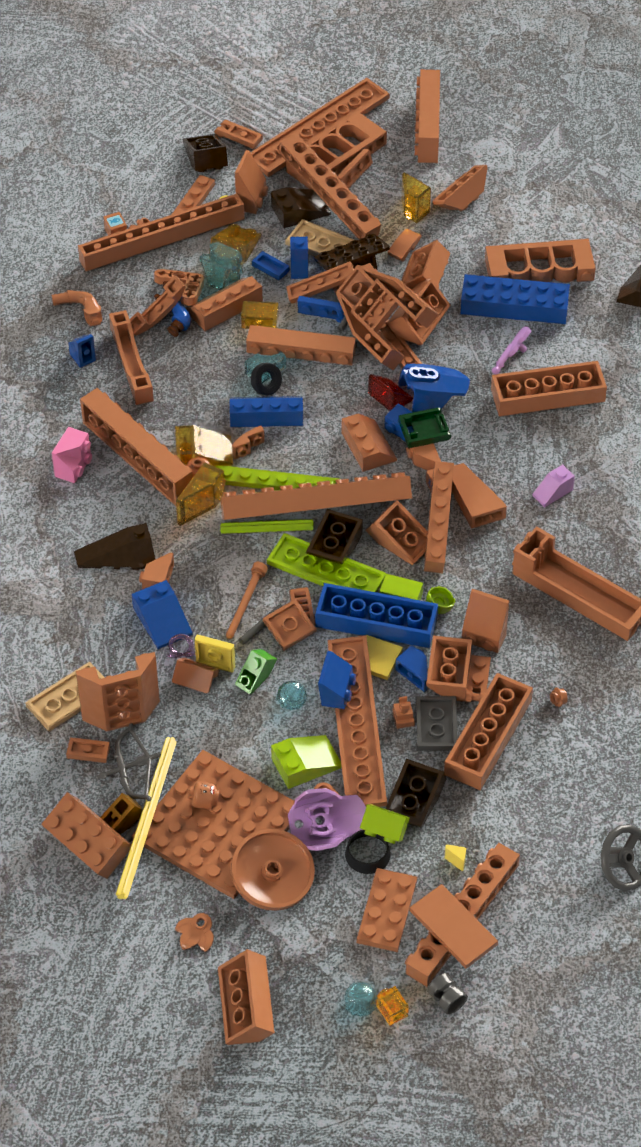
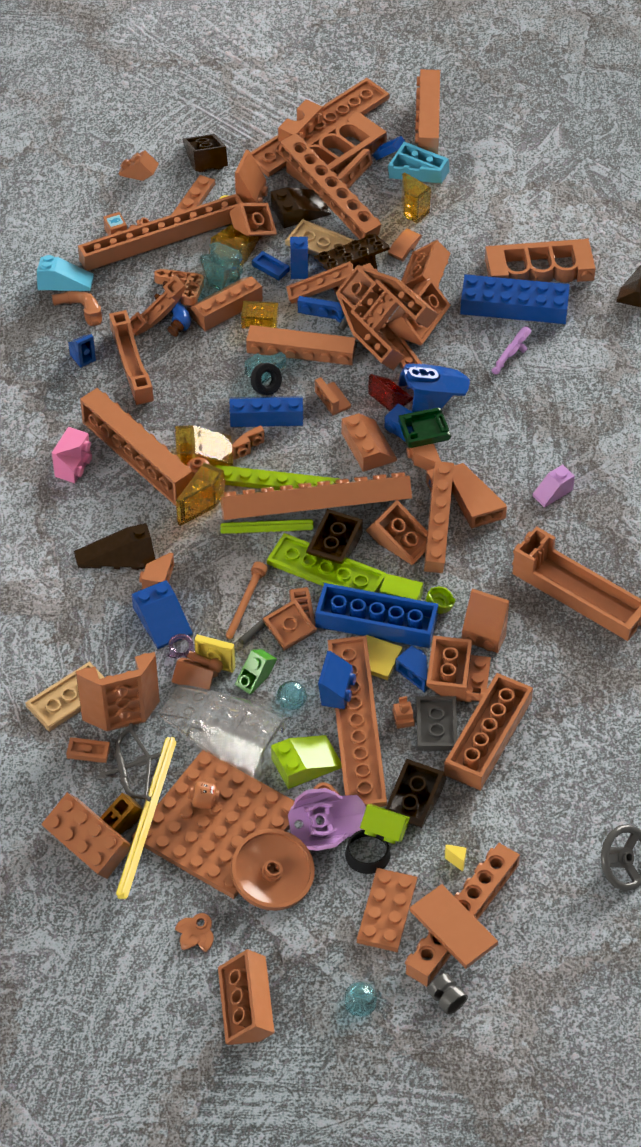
(62, 275): none -> medium azure slope
(139, 167): none -> nougat slope
(214, 663): none -> nougat bar
(225, 724): none -> clear wedge
(238, 134): nougat plate -> none
(253, 219): none -> nougat slope
(308, 116): none -> nougat arch
(331, 396): none -> nougat panel
(388, 148): none -> blue tile
(392, 1005): clear yellow brick -> none
(419, 164): none -> medium azure wedge
(463, 190): nougat wedge -> none
(548, 388): nougat brick -> none
(558, 697): nougat plate -> none

